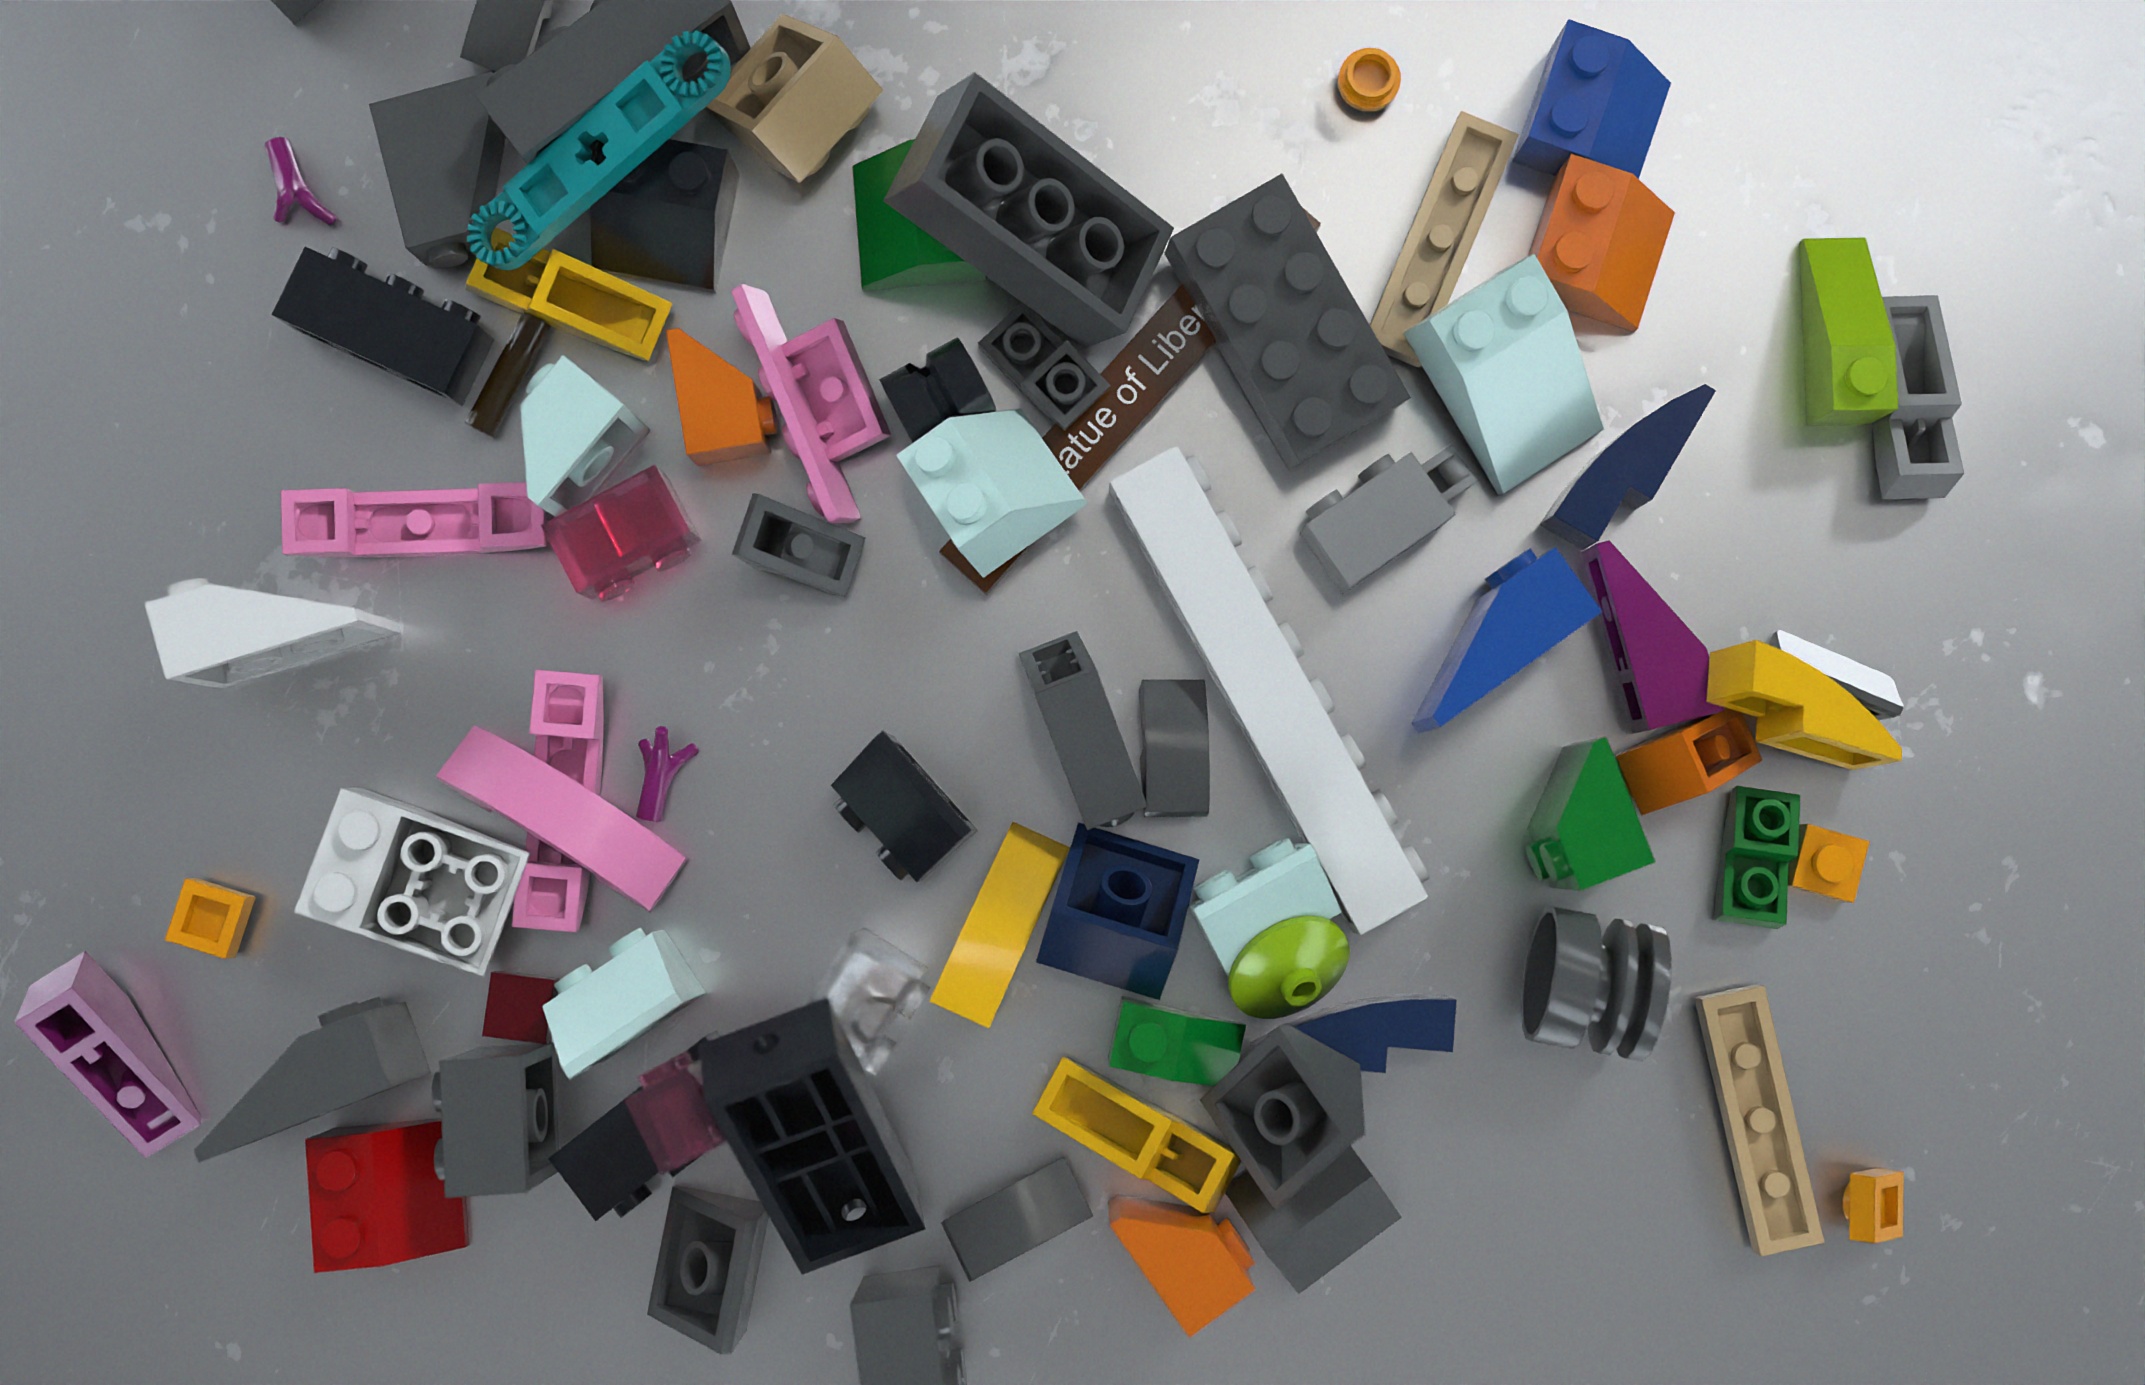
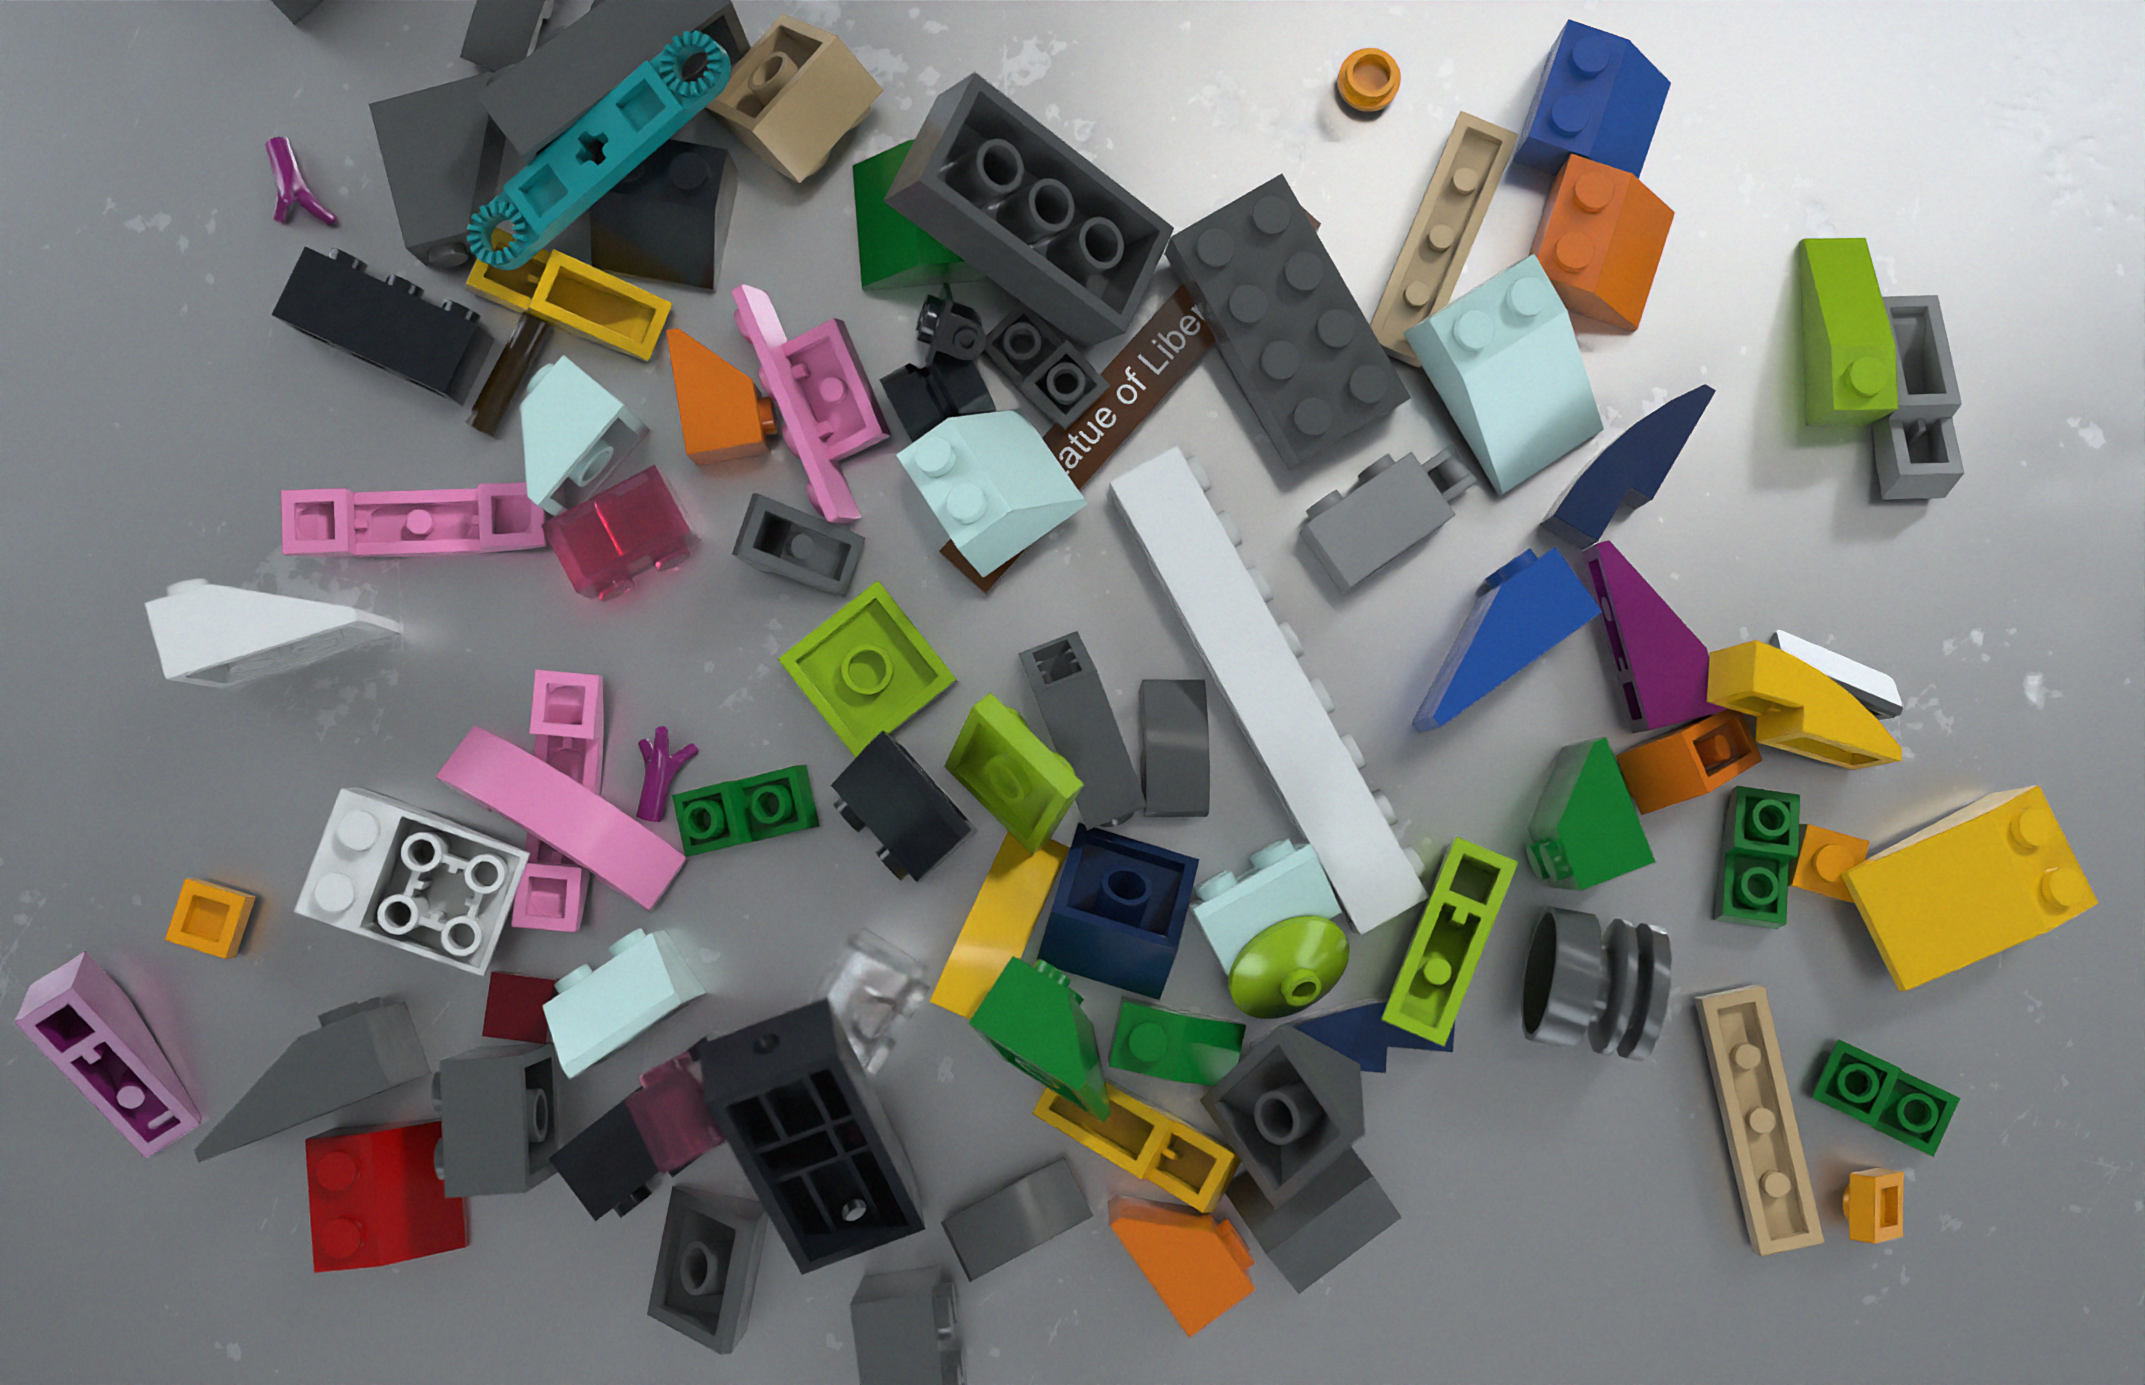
(745, 810): none -> green slope
(867, 669): none -> lime plate
(949, 327): none -> black hinge
(1013, 773): none -> lime plate
(1043, 1032): none -> green slope
(1449, 940): none -> lime slope
(1885, 1098): none -> green slope
(1969, 886): none -> yellow slope

